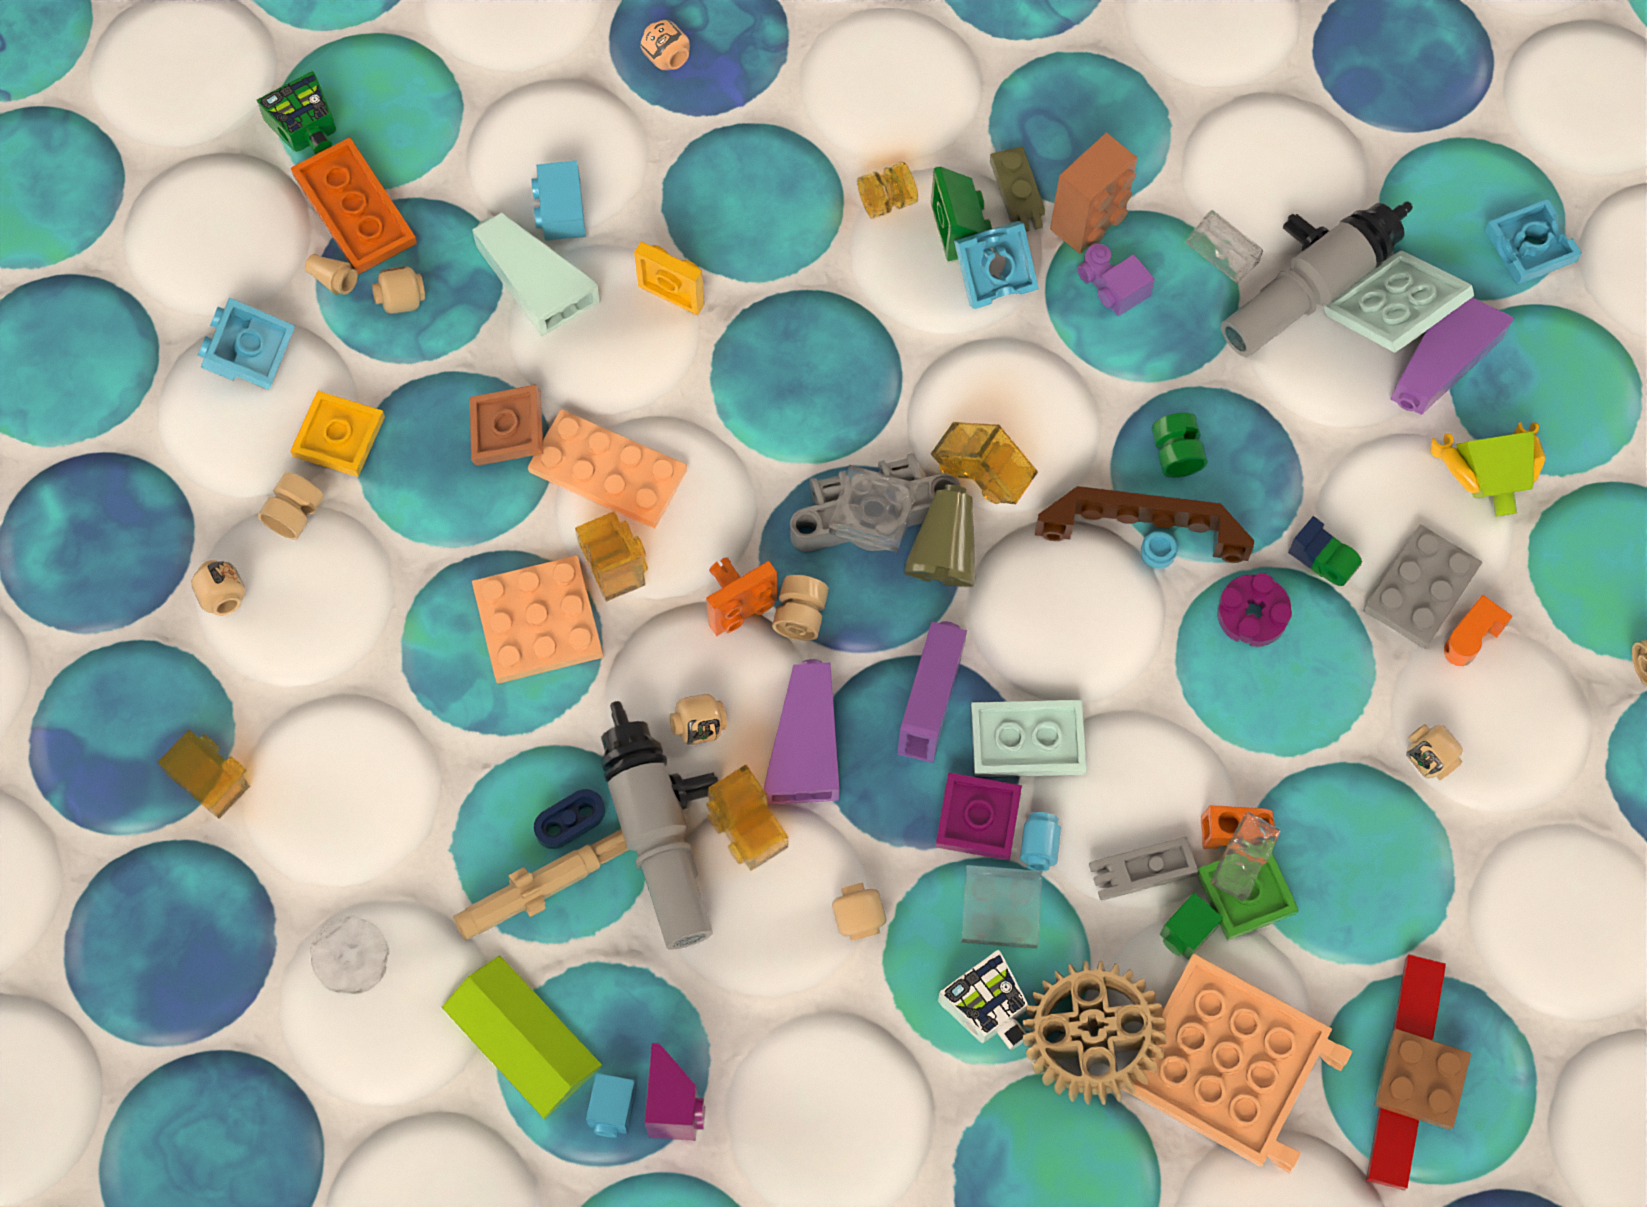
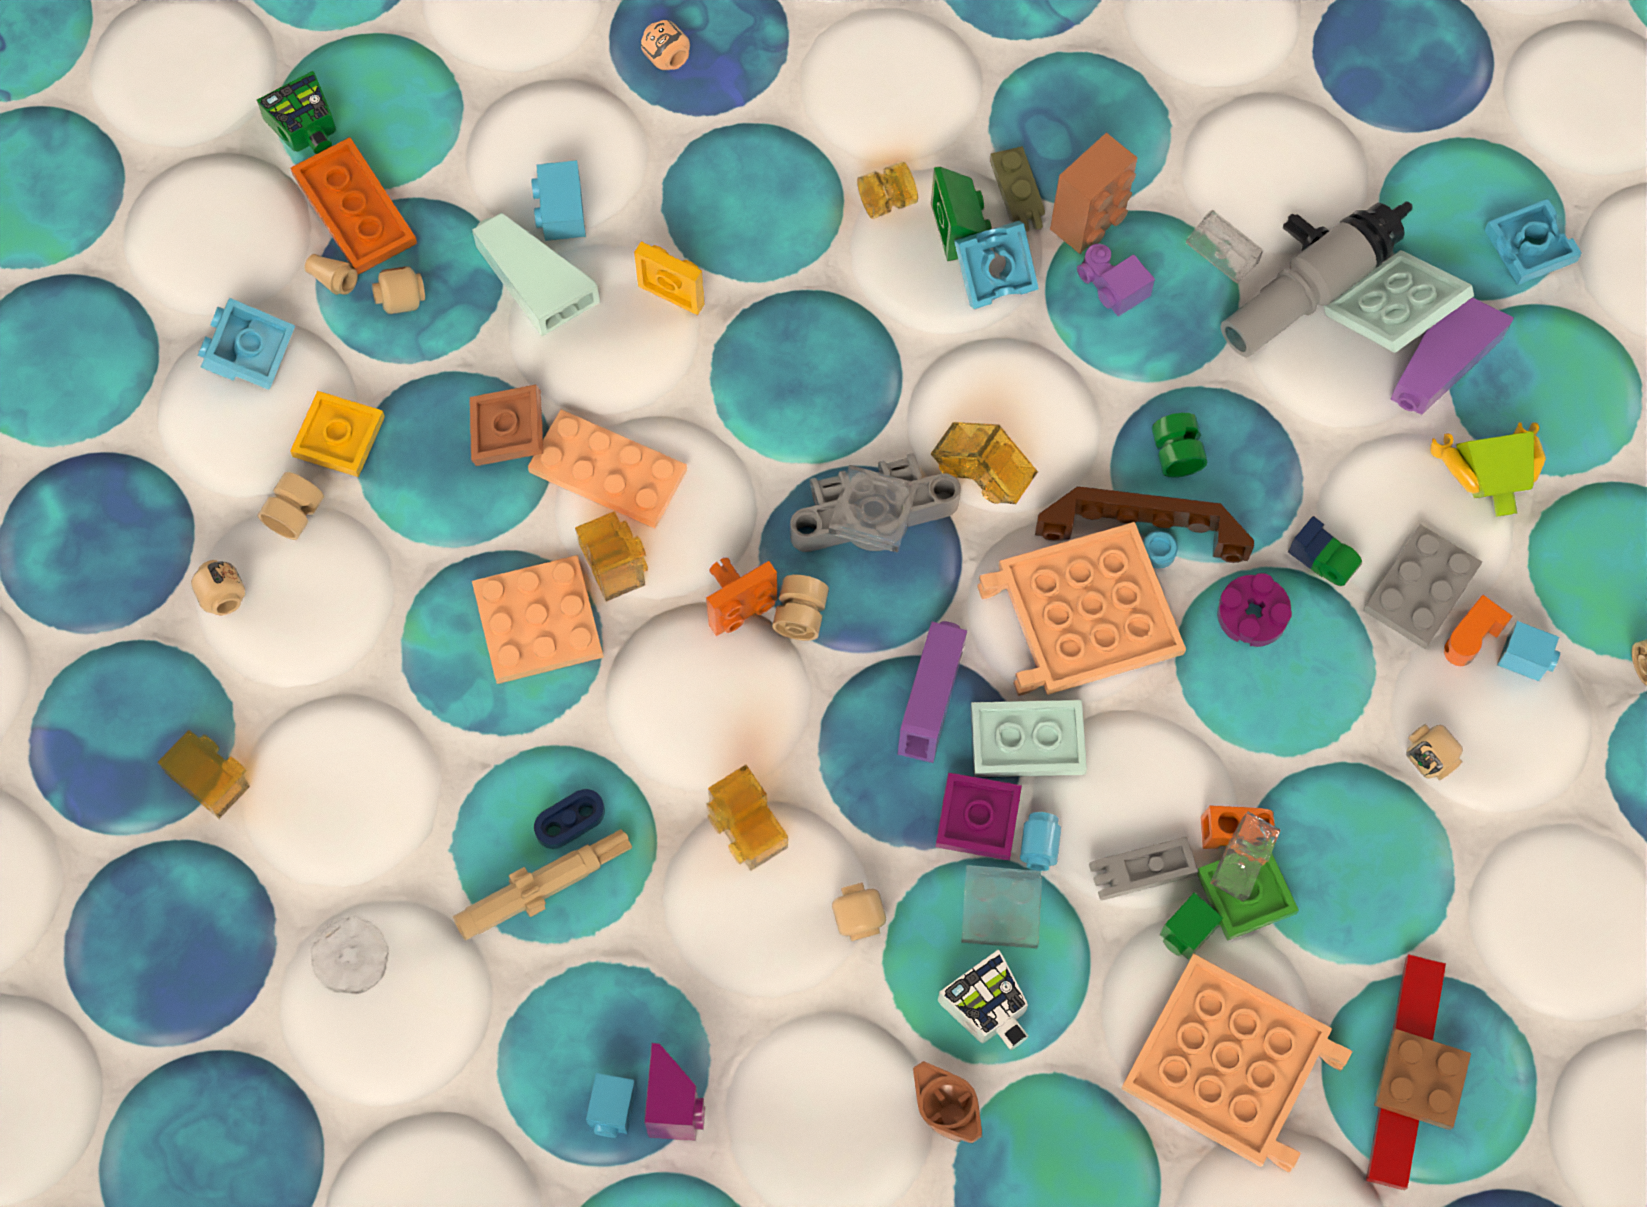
(521, 1036): lime slope -> none
(654, 825): light grey piece -> none
(698, 719): tan head -> none
(805, 749): medium lavender slope -> none
(945, 541): olive cone -> none
(947, 1103): none -> nougat hat
(1087, 609): none -> light nougat plate
(1110, 1036): tan gear -> none
(1529, 651): none -> medium azure brick

